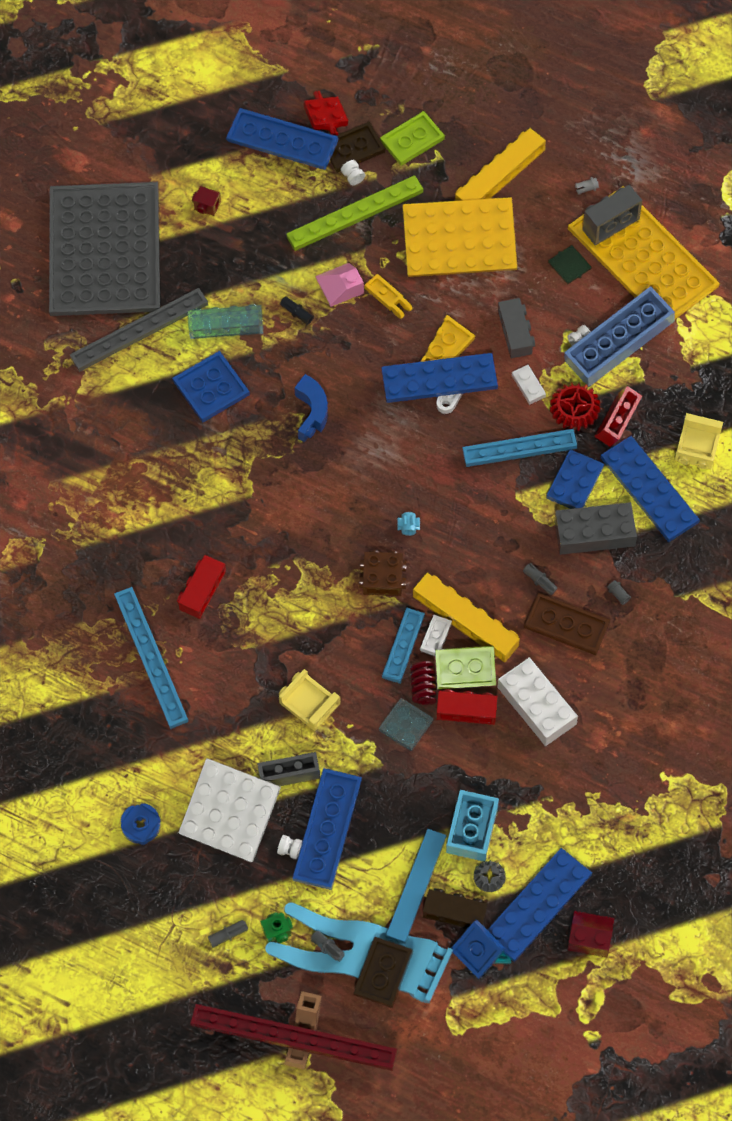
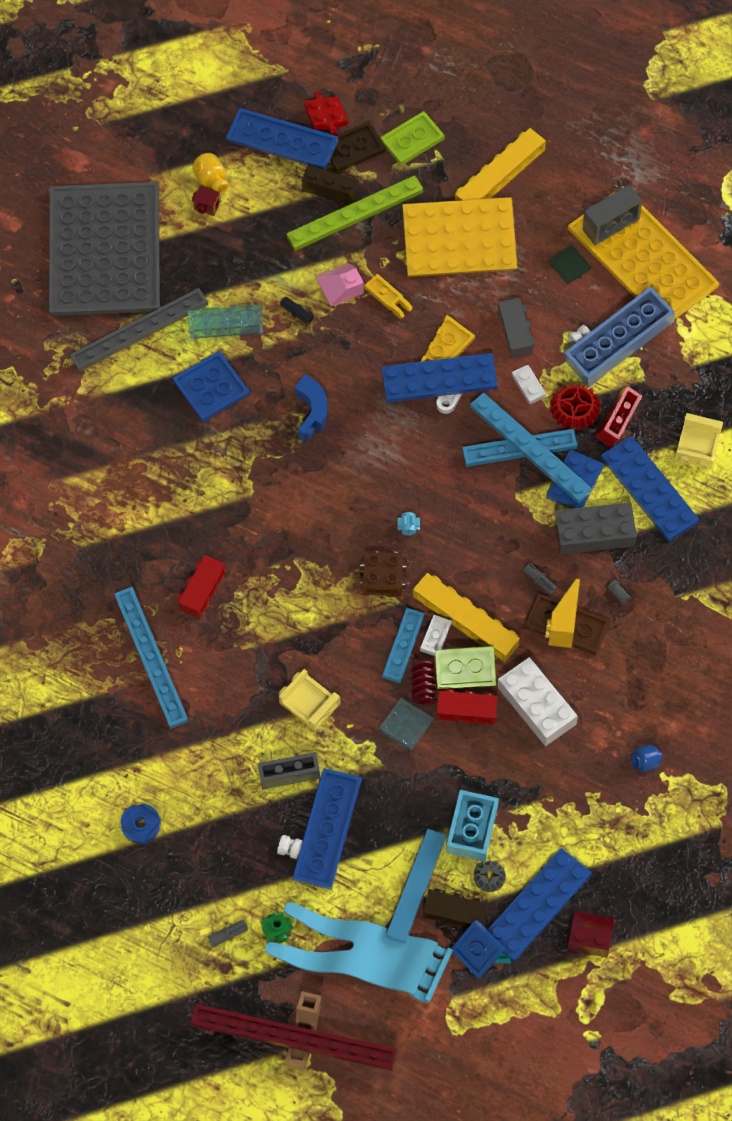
(210, 172): none -> yellow piece
(229, 810): white plate -> none
(327, 946): dark grey axle -> none
(330, 185): none -> dark brown brick
(352, 171): white wheel -> none
(383, 972): dark brown plate -> none
(531, 448): none -> dark azure plate
(561, 626): none -> yellow slope
(588, 185): light grey pin -> none
(646, 758): none -> blue head

